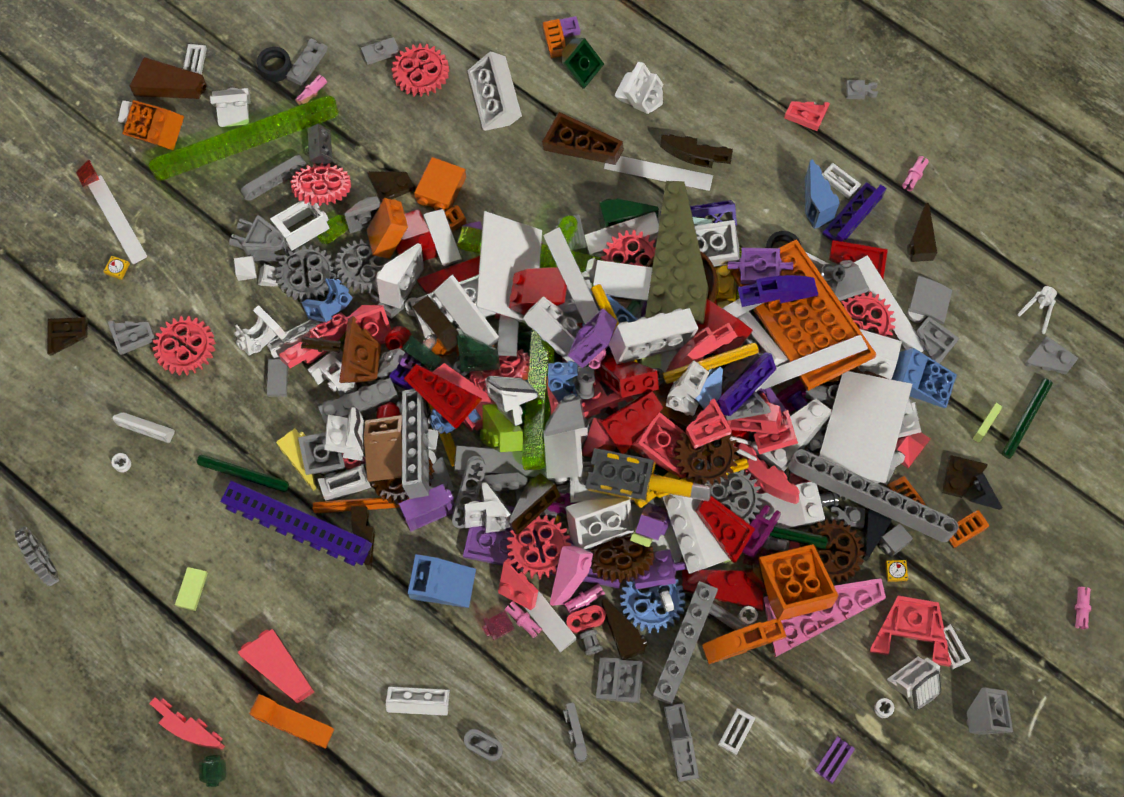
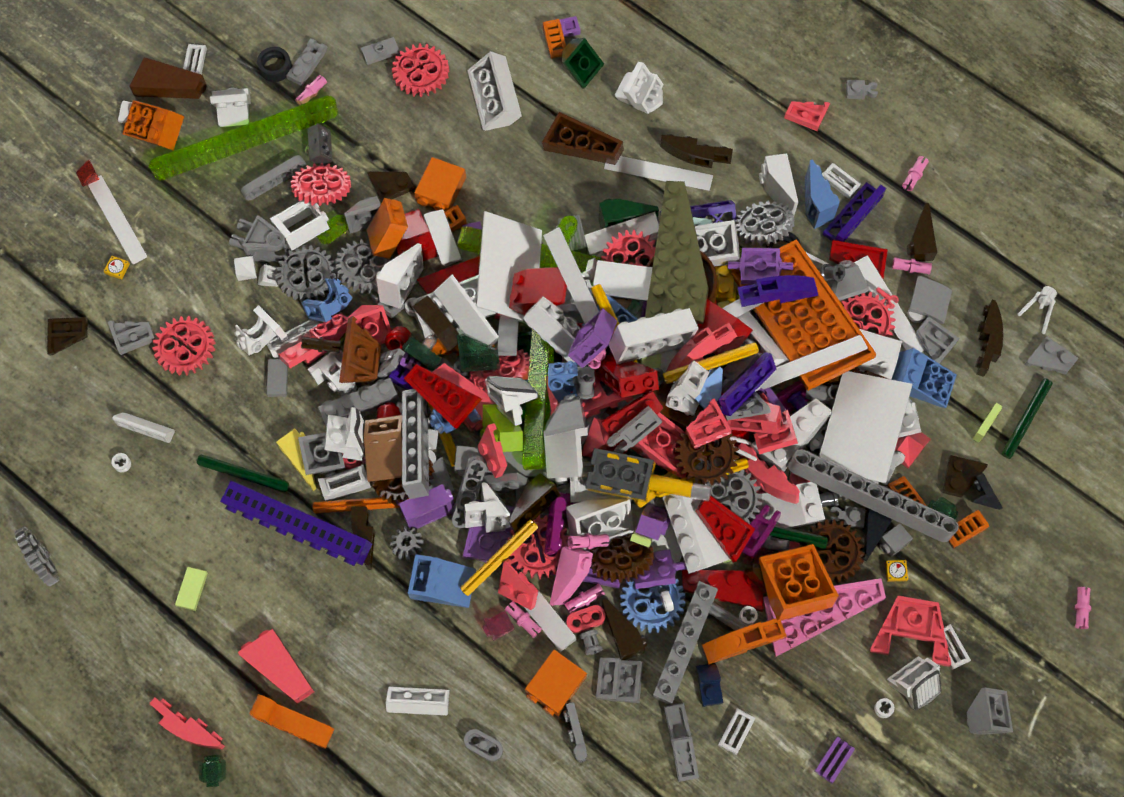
(410, 536): none -> light grey gear
(492, 452): none -> coral wing
(499, 557): none -> yellow axle
(554, 526): none -> magenta hinge
(555, 683): none -> orange brick
(588, 541): none -> bright pink pin
(635, 430): none -> light grey hinge
(709, 684): none -> dark blue slope
(764, 223): none -> light grey gear
(778, 180): none -> white slope
(894, 298): none -> coral hand
(912, 266): none -> bright pink pin
(945, 507): none -> clear green head
(992, 336): none -> dark brown slope

